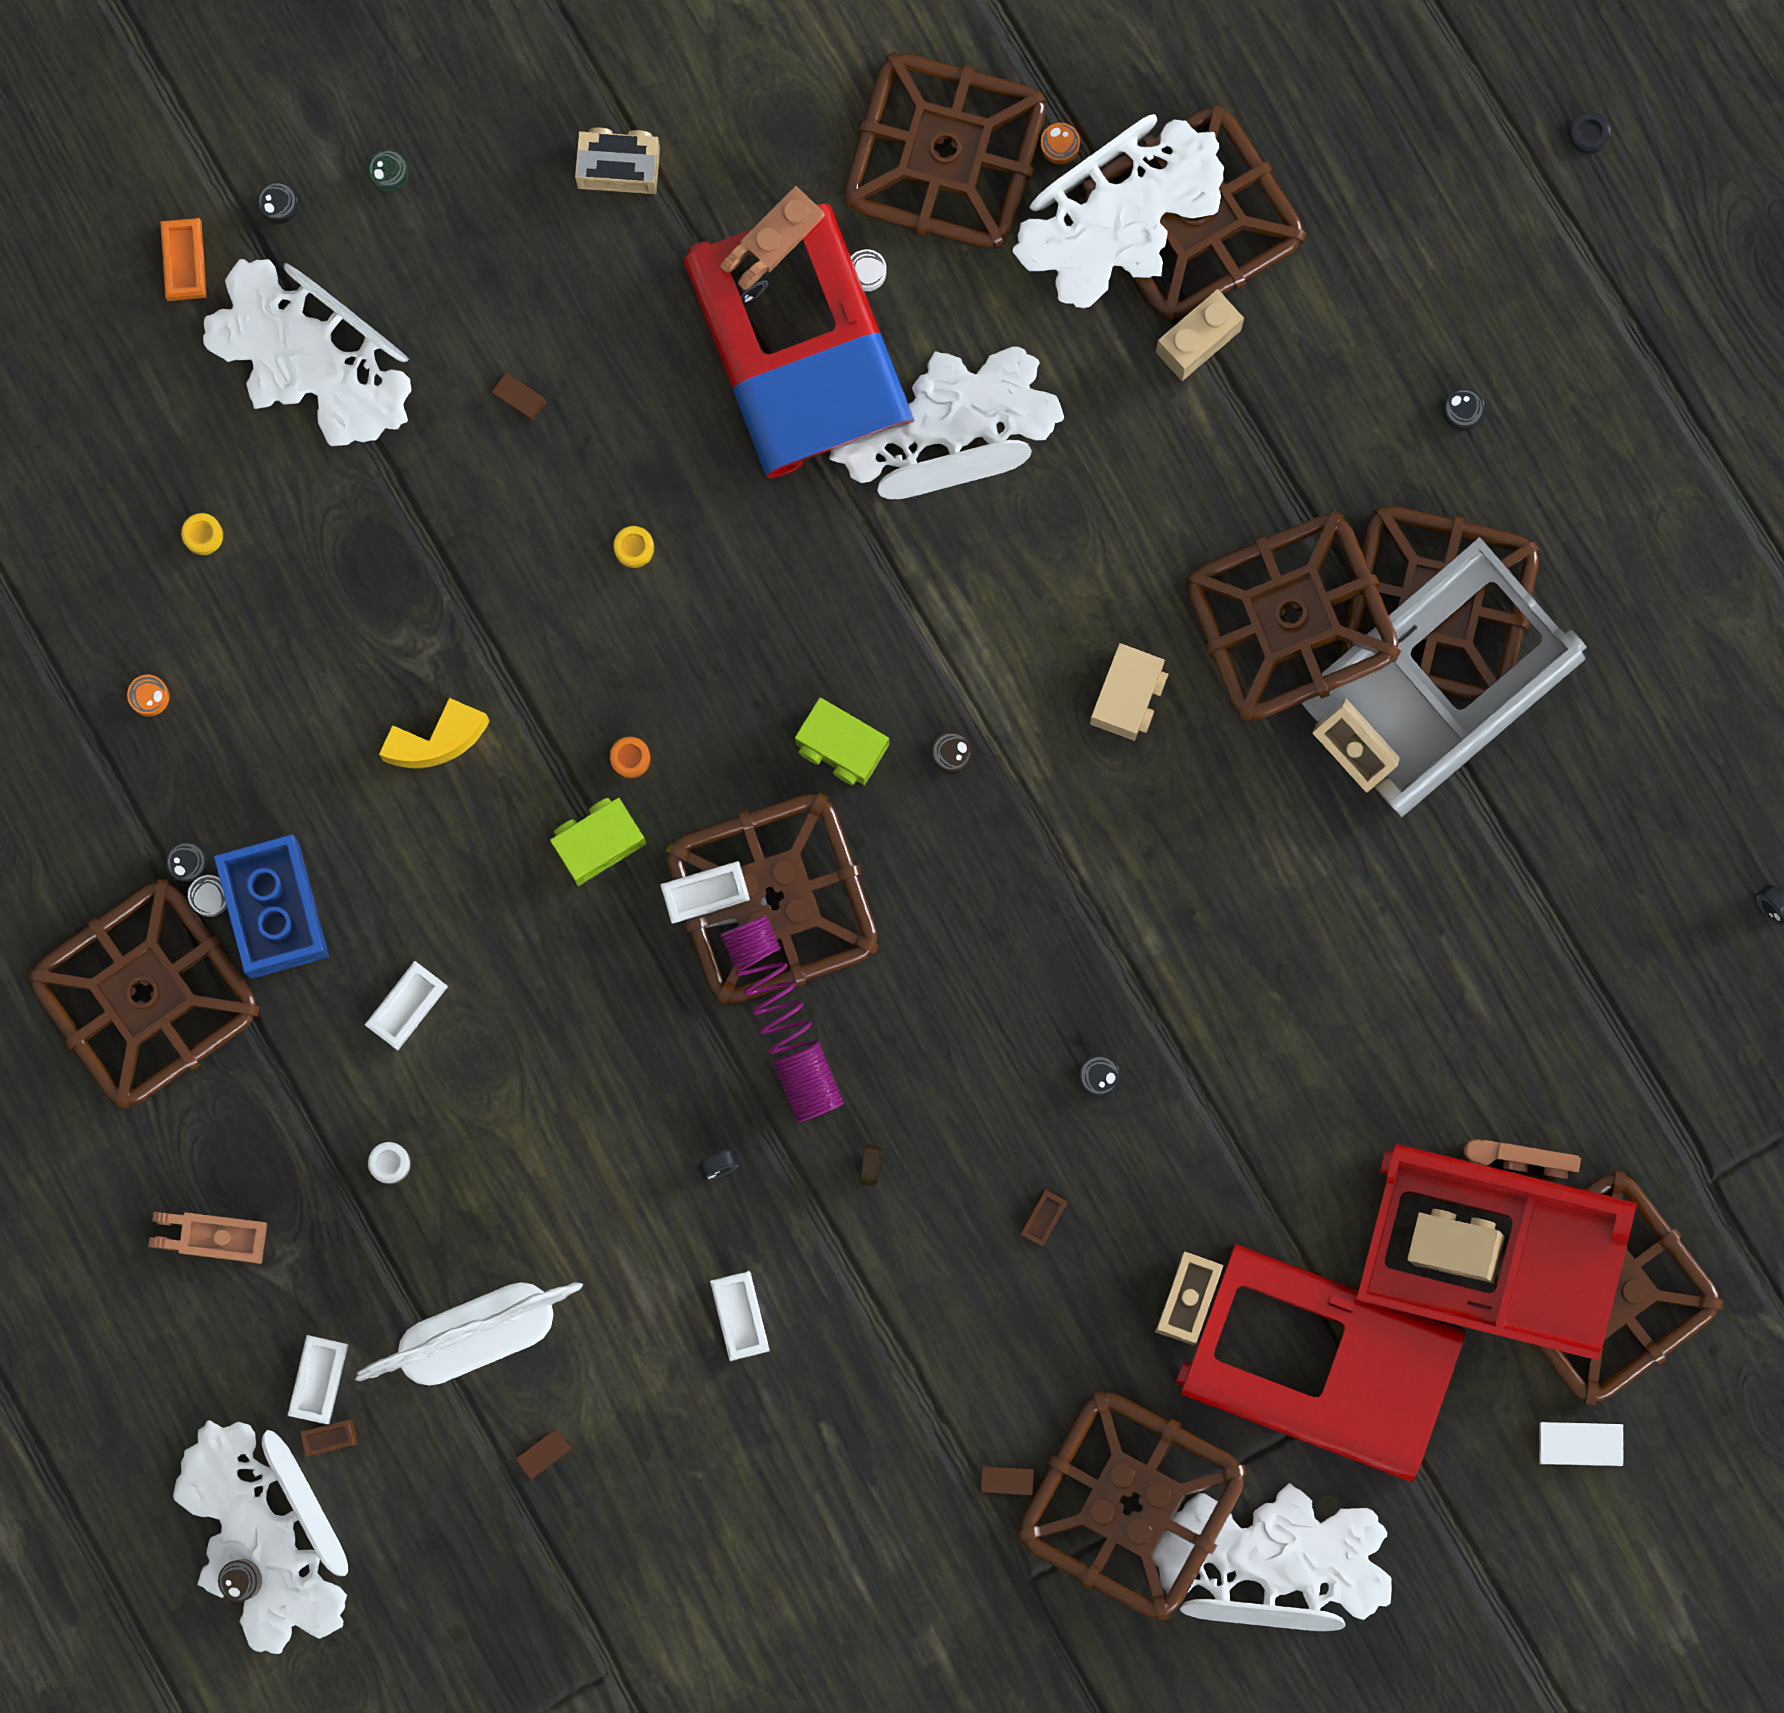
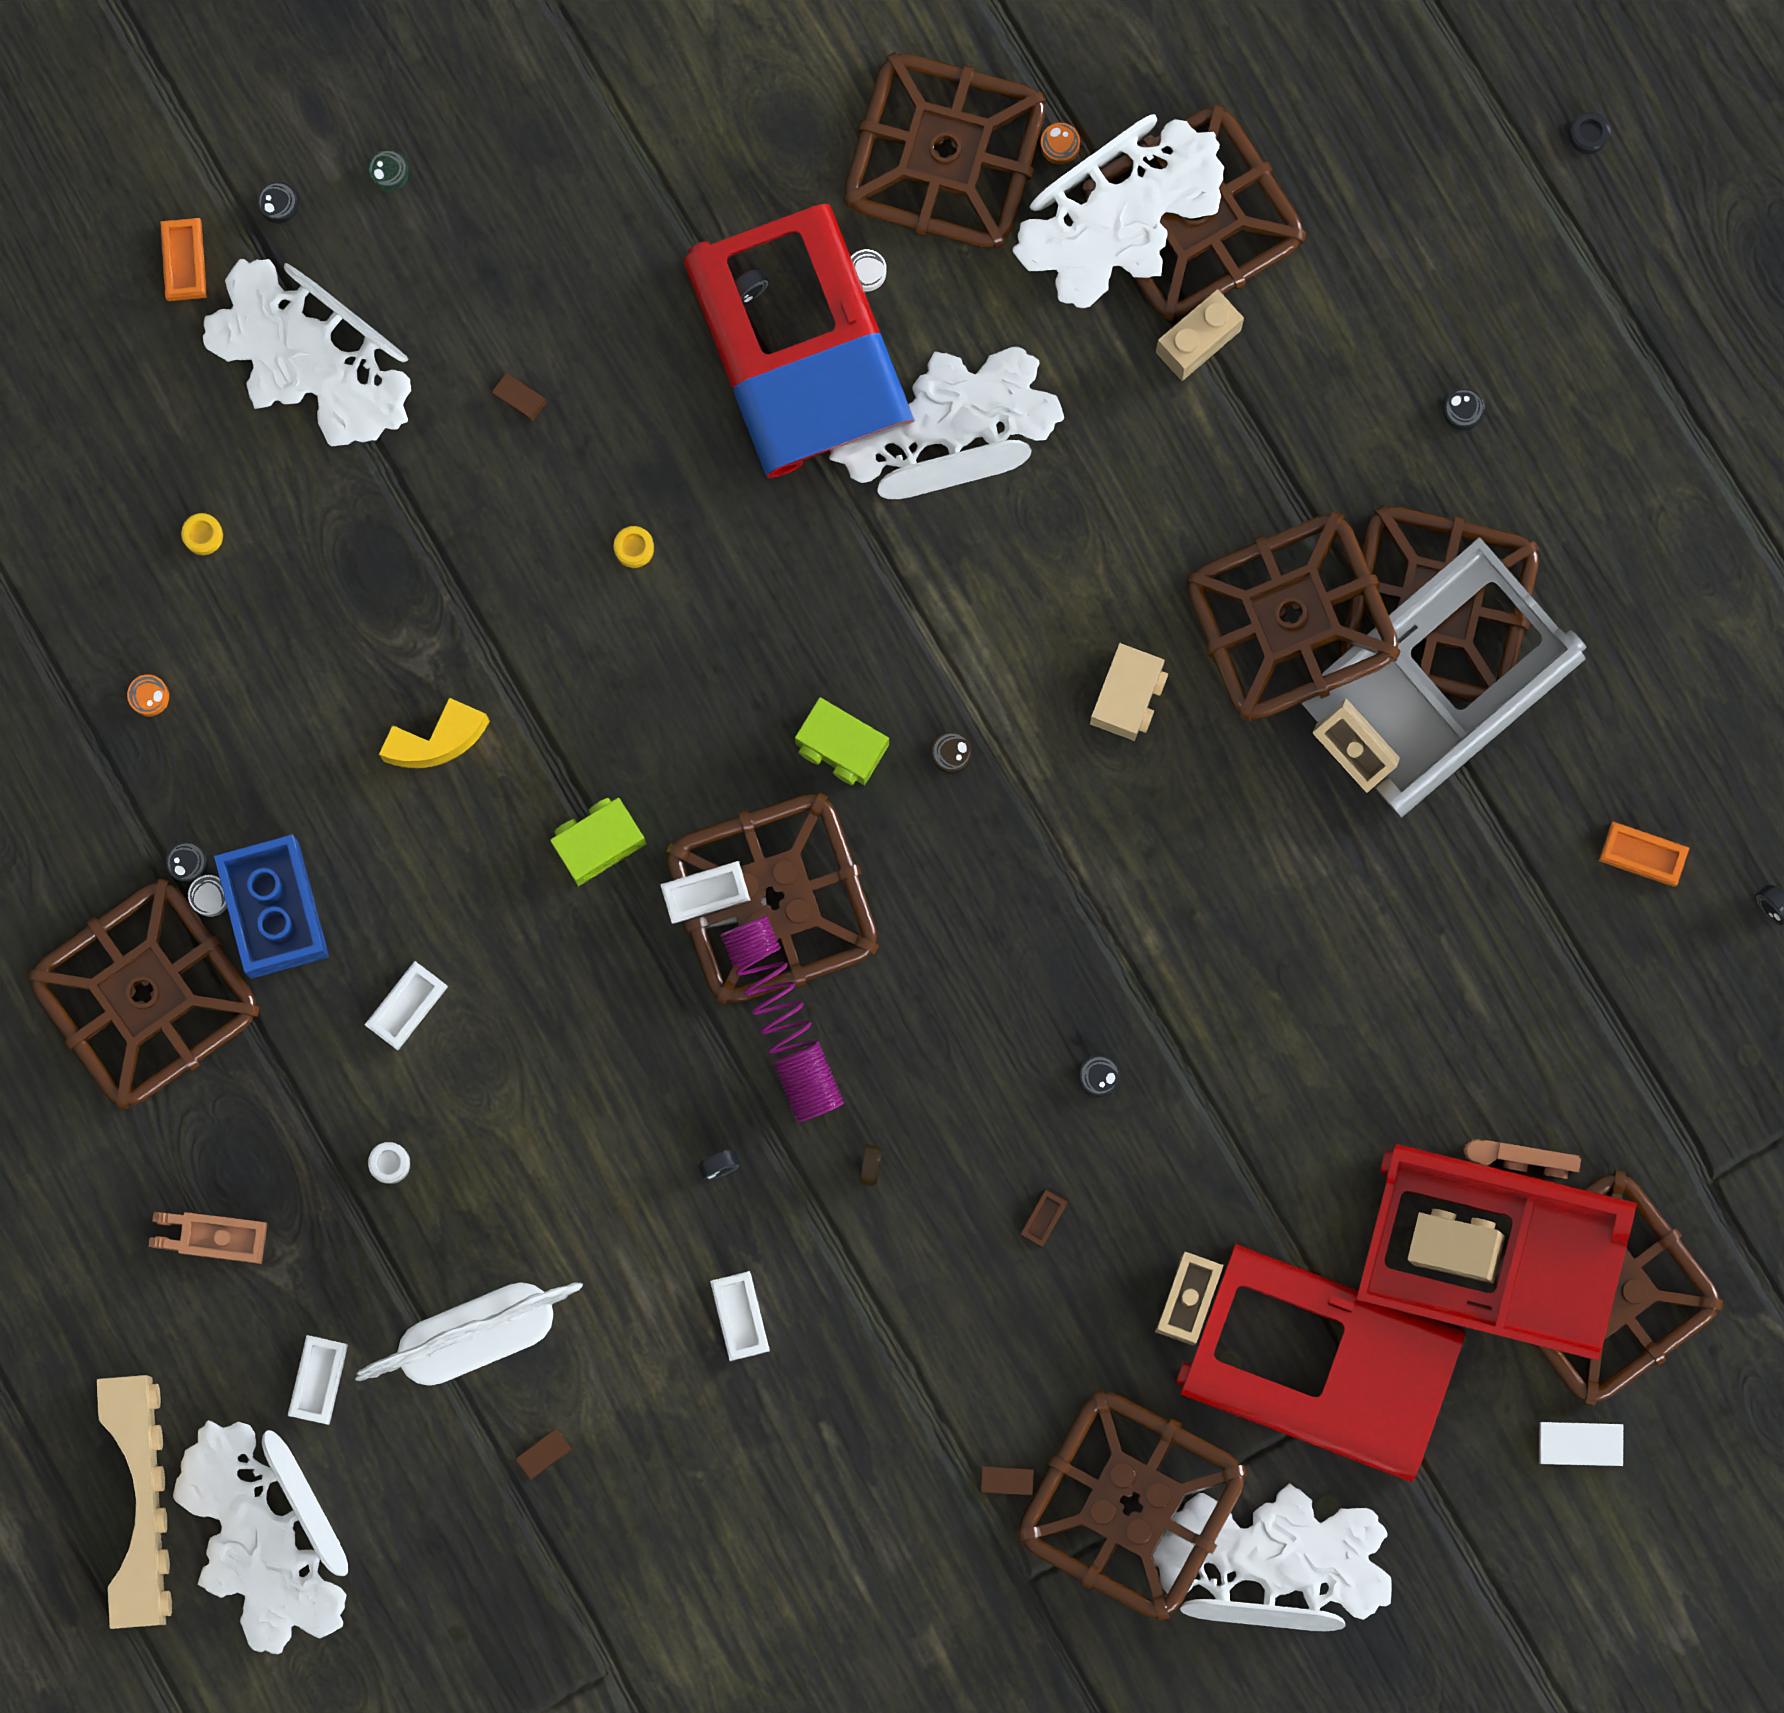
(137, 1590): none -> tan arch
(239, 1580): dark brown tile -> none
(329, 1438): reddish brown piece -> none
(617, 161): brick -> none
(630, 757): orange tile -> none
(775, 236): nougat hinge -> none
(1643, 854): none -> orange tile

